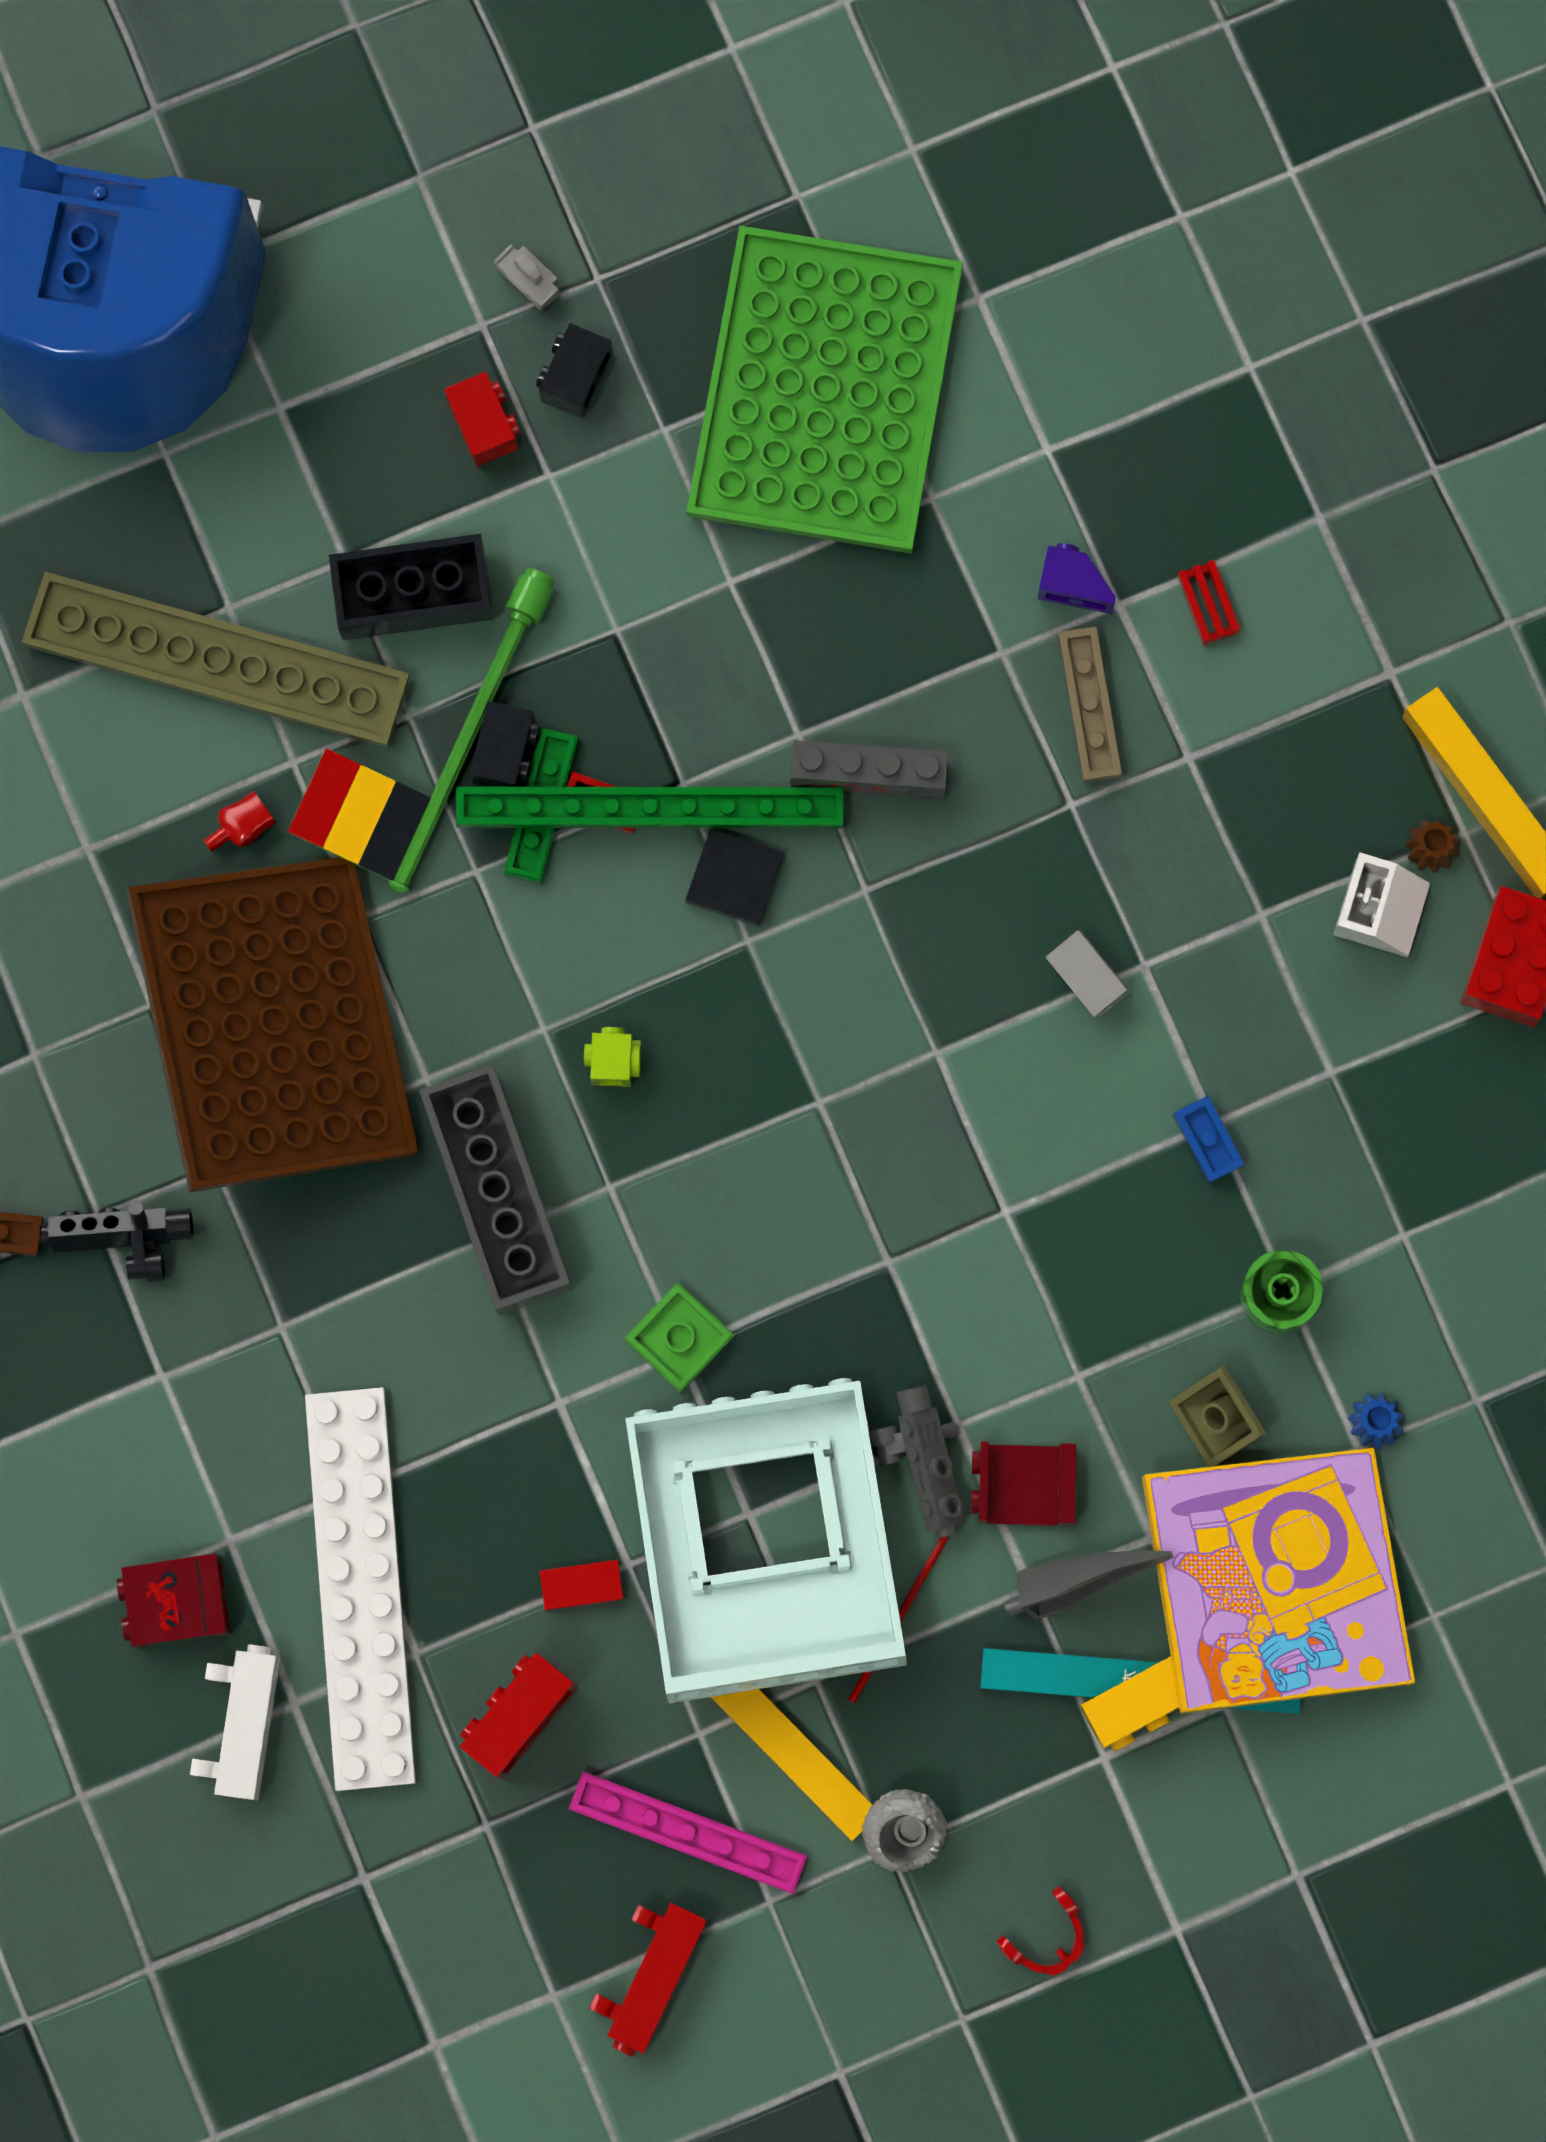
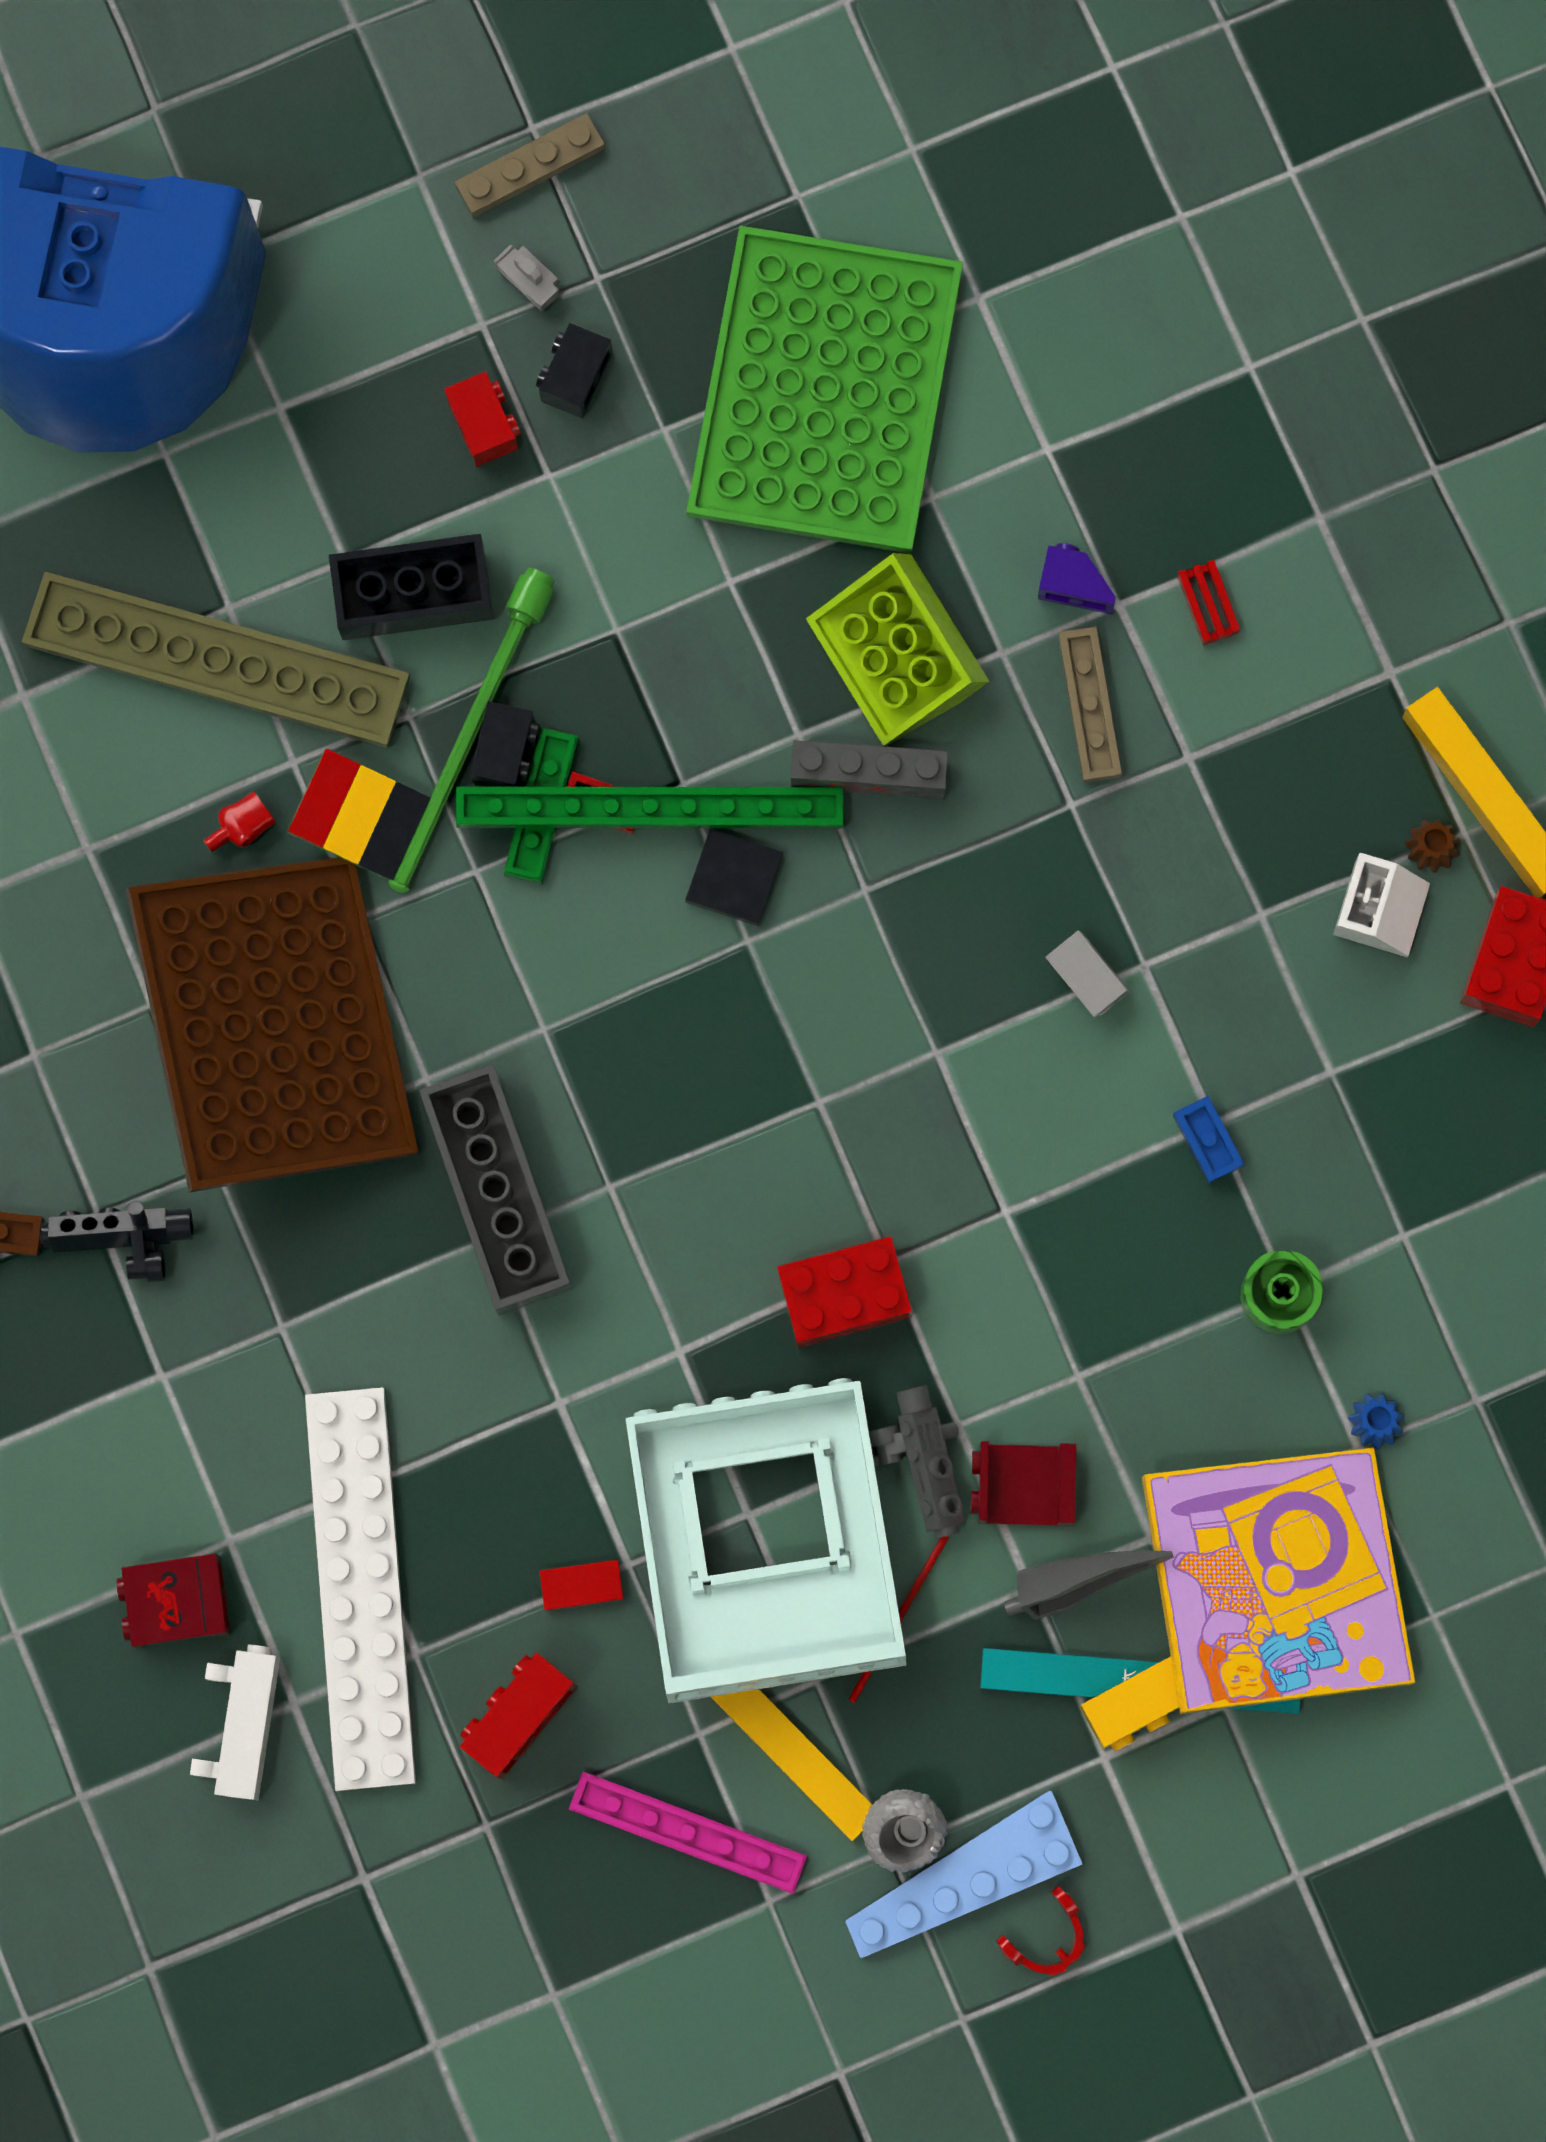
(529, 165): none -> dark tan plate
(613, 1057): lime brick -> none
(655, 1980): red brick -> none
(679, 1337): bright green tile -> none
(844, 1292): none -> red brick
(897, 648): none -> lime slope
(995, 1864): none -> light blue wing
(1217, 1417): olive slope -> none

